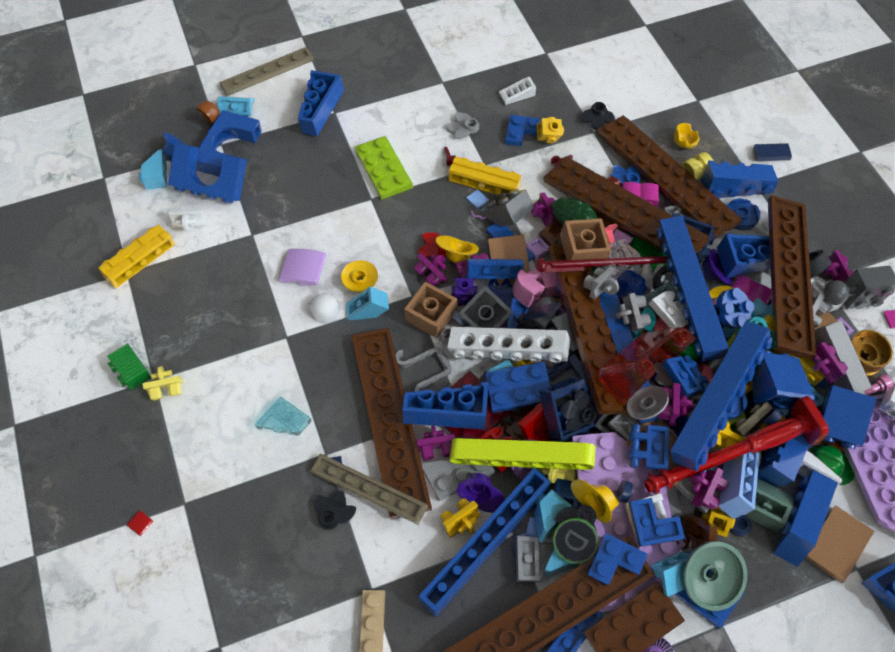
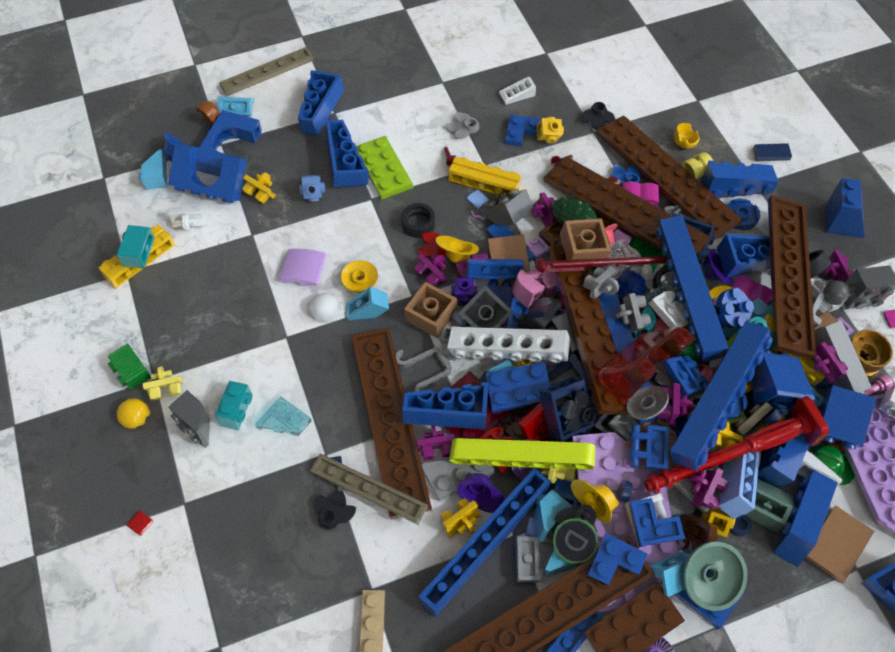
(132, 413): none -> yellow hair
(135, 246): none -> teal brick
(191, 418): none -> dark grey slope
(233, 405): none -> teal brick
(264, 192): none -> yellow hips
(315, 181): none -> medium blue brick
(345, 161): none -> blue wedge
(418, 209): none -> black tyre
(846, 209): none -> blue slope

